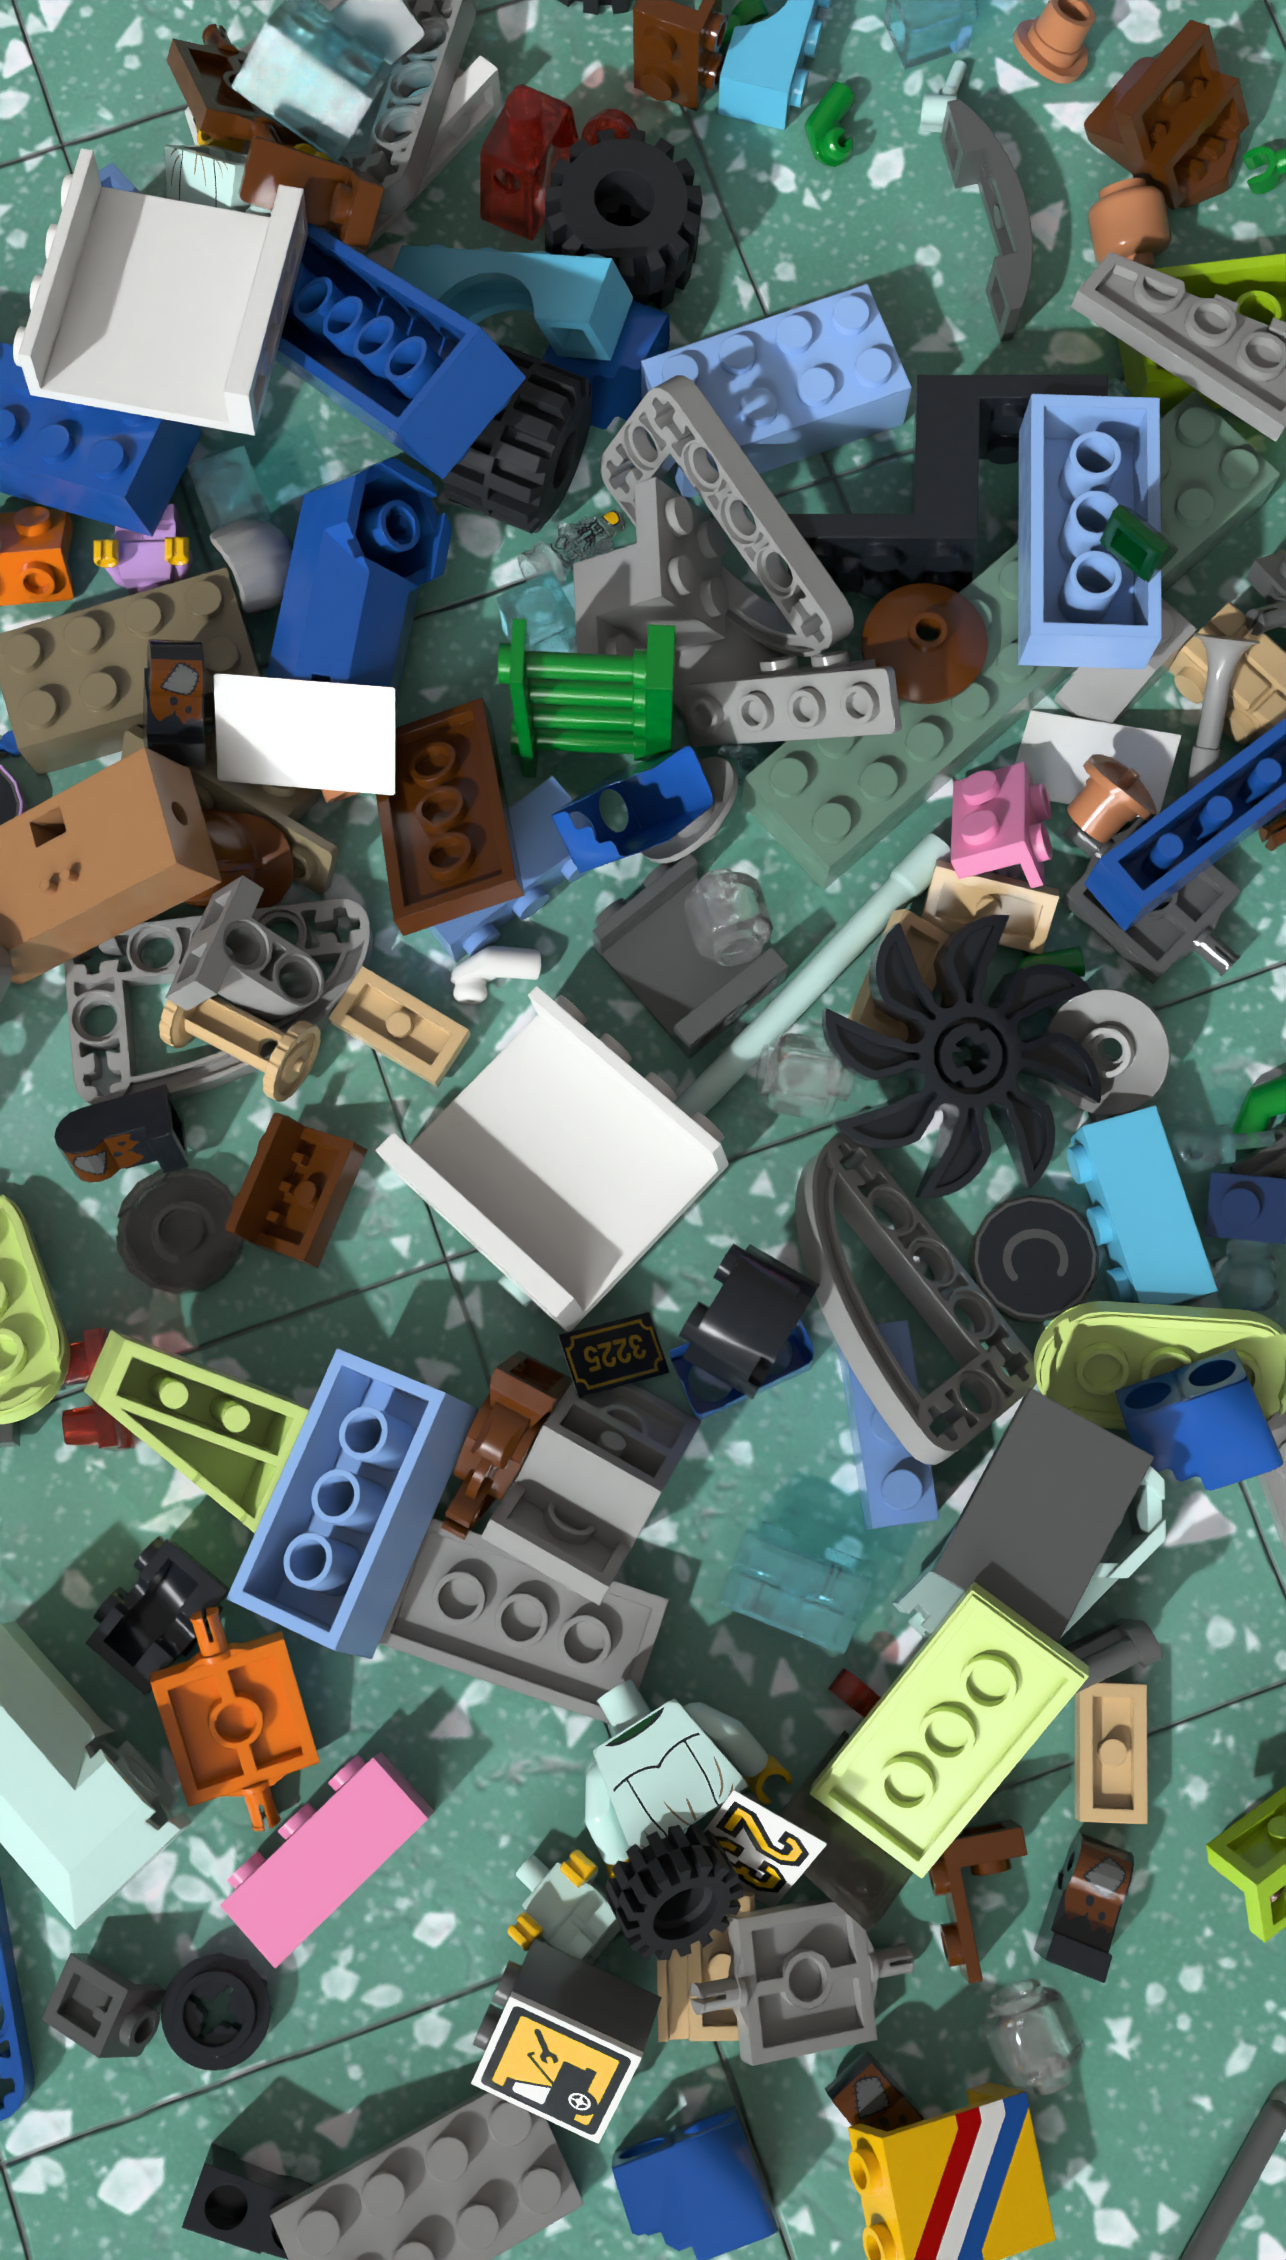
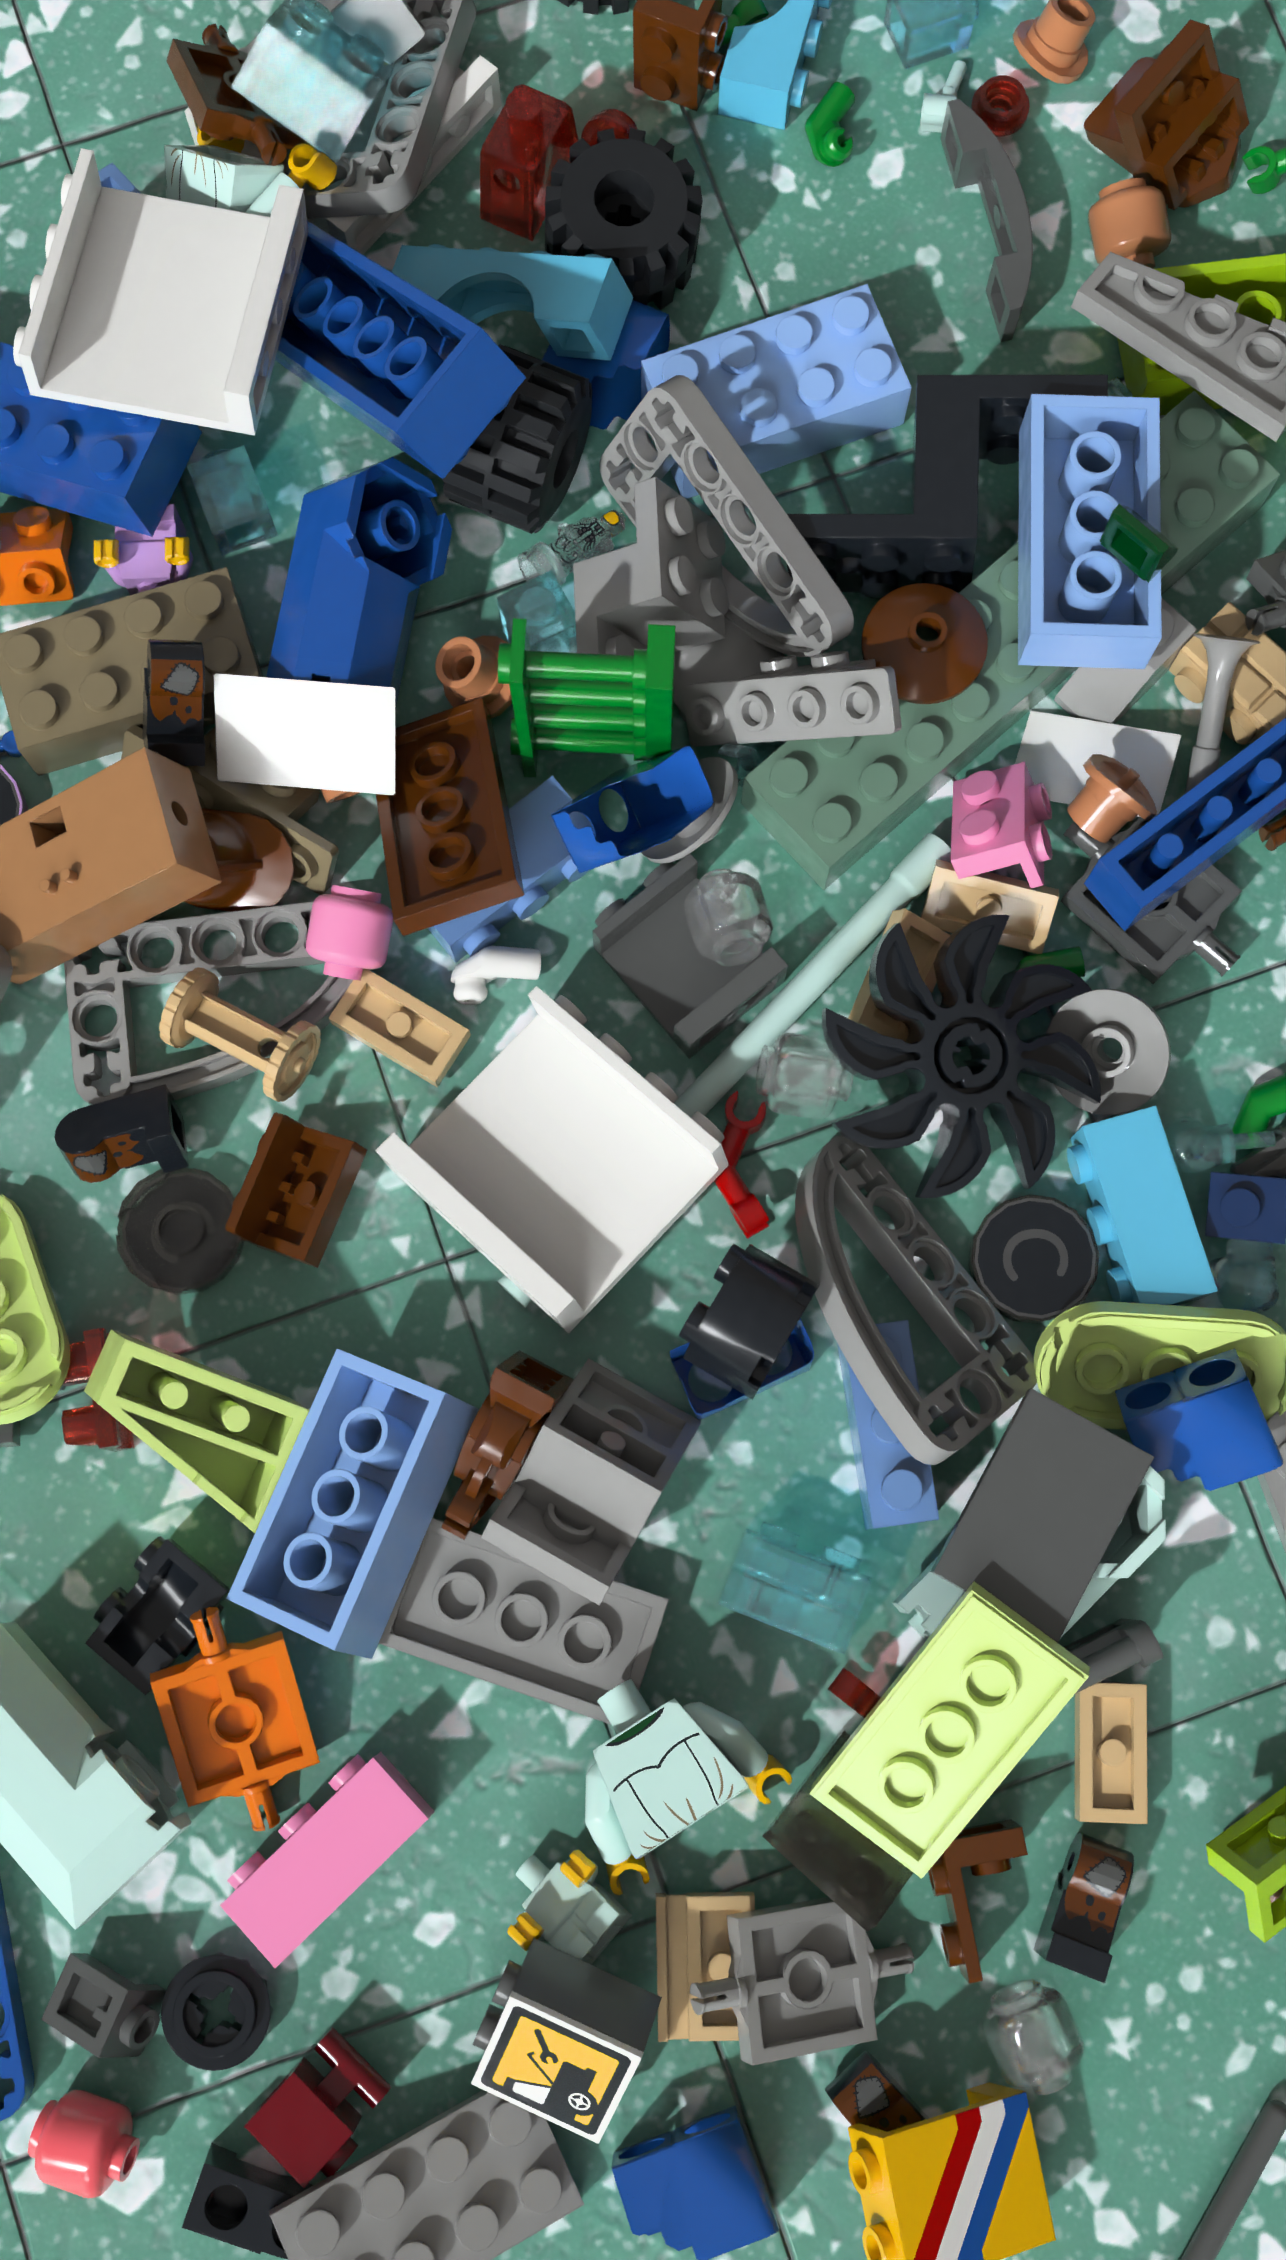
(83, 2143): none -> coral head
(259, 560): light grey hair -> none
(259, 961): light grey tile -> none
(307, 2117): none -> dark red brick
(333, 193): reddish brown bracket -> none
(349, 931): none -> bright pink head
(471, 672): none -> nougat piece
(613, 1354): black sticker -> none
(674, 1892): black tyre -> none
(742, 1203): none -> red arm
(763, 1847): sticker -> none
(1006, 94): none -> clear red plate

